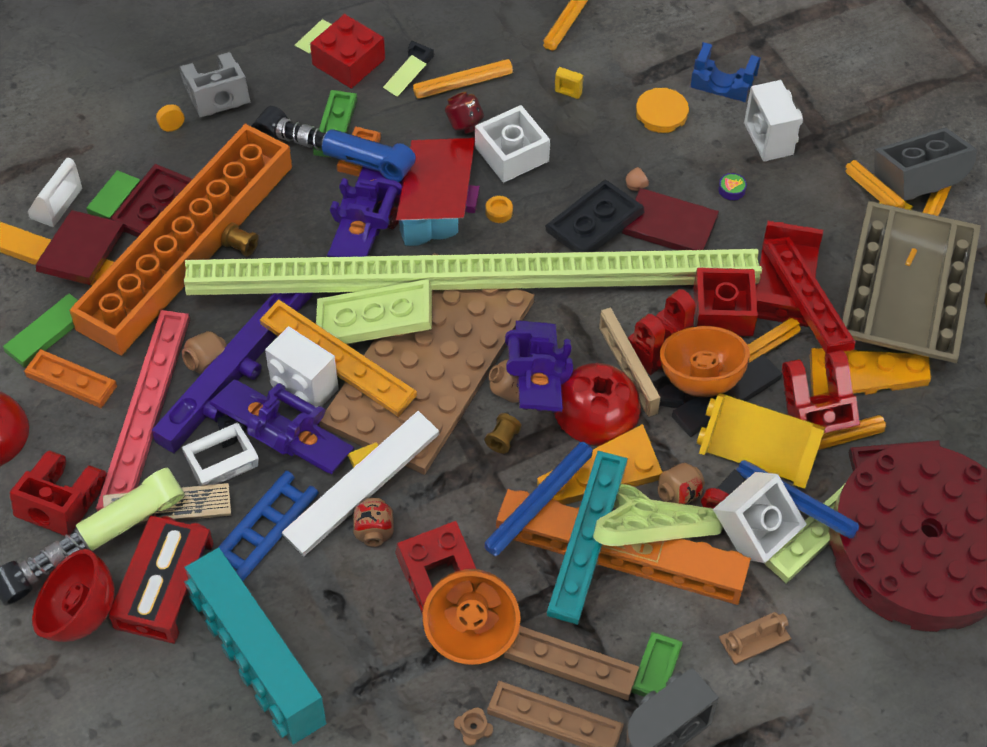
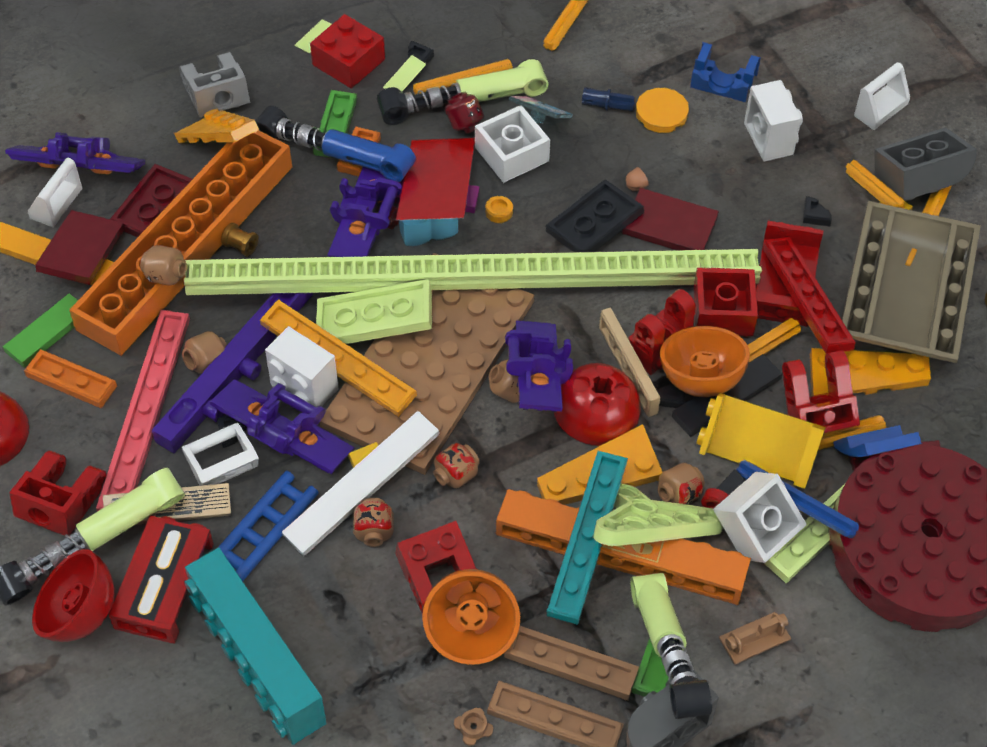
(91, 154): none -> dark purple piece
(112, 195): bright green tile -> none
(163, 265): none -> medium nougat head
(170, 118): light orange tile -> none
(217, 126): none -> light orange wing
(456, 465): none -> medium nougat head
(502, 434): pearl gold bush -> none
(526, 79): none -> piece
(538, 499): blue axle -> none
(540, 109): none -> clear light blue piece
(568, 82): yellow tile -> none
(608, 99): none -> dark blue axle
(687, 693): none -> piece
(732, 186): tile -> none
(815, 213): none -> black tile
(876, 442): none -> blue slope
(880, 107): none -> white tile

